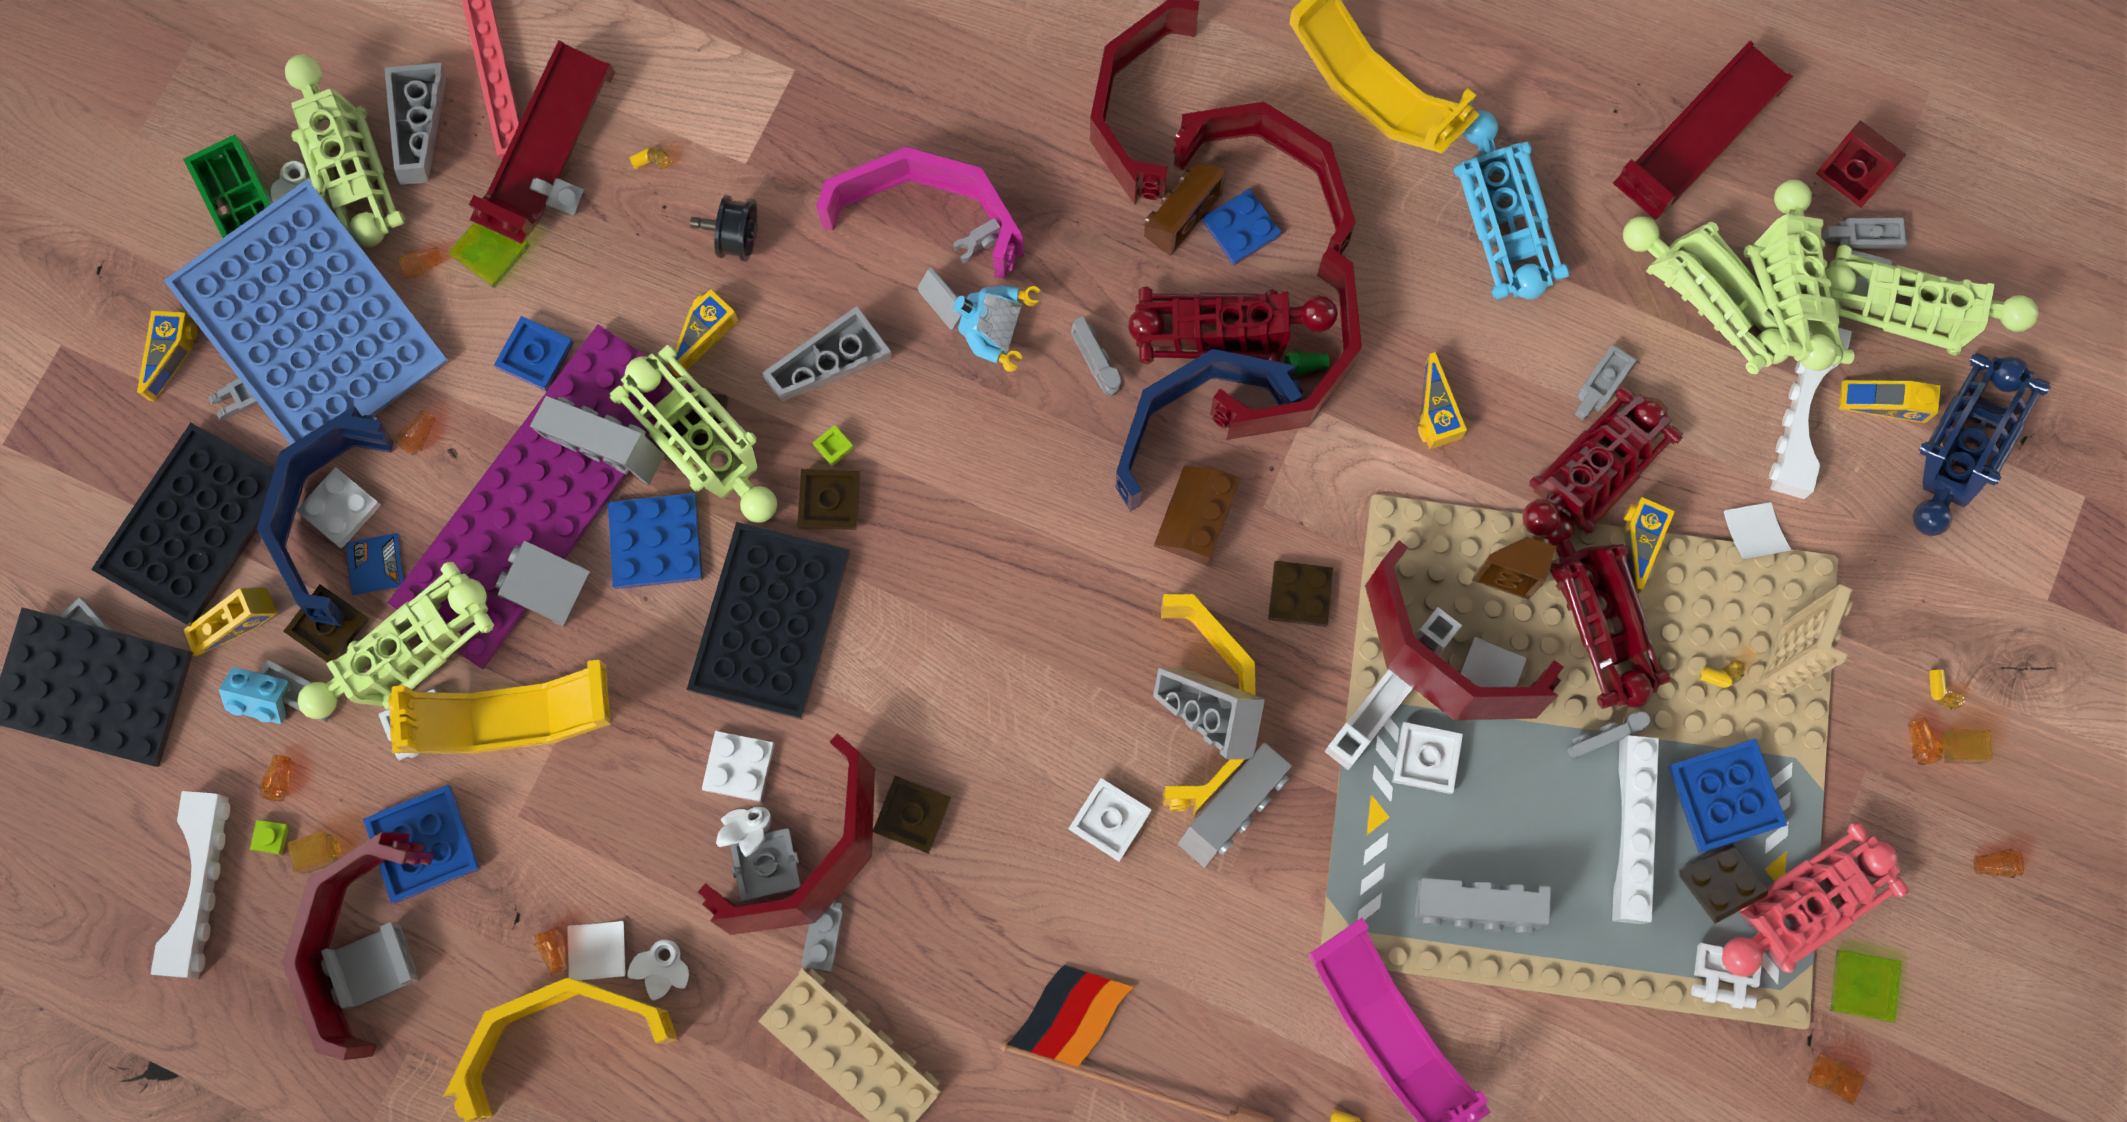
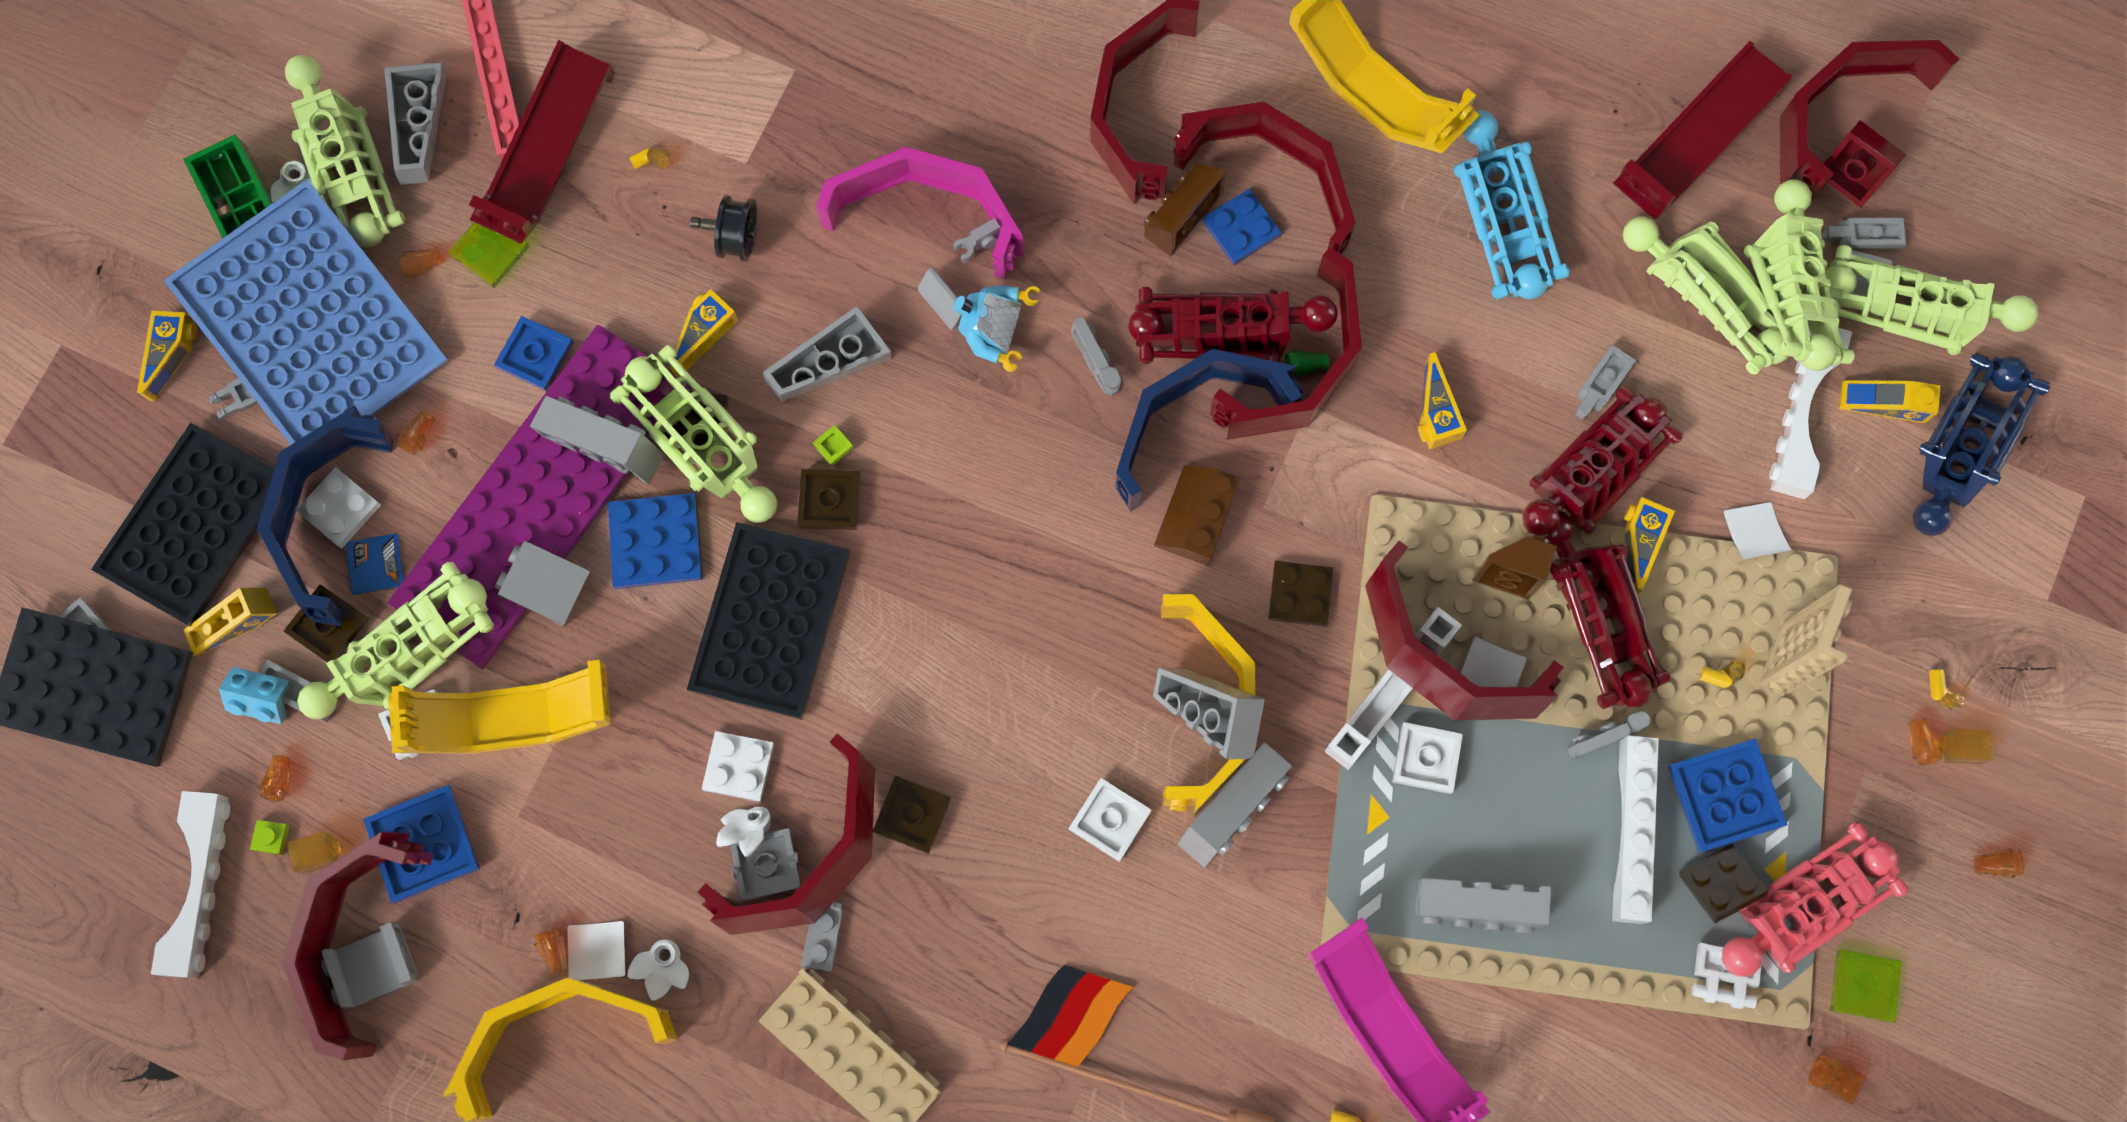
(560, 195): light grey plate -> none
(1922, 58): none -> dark red panel

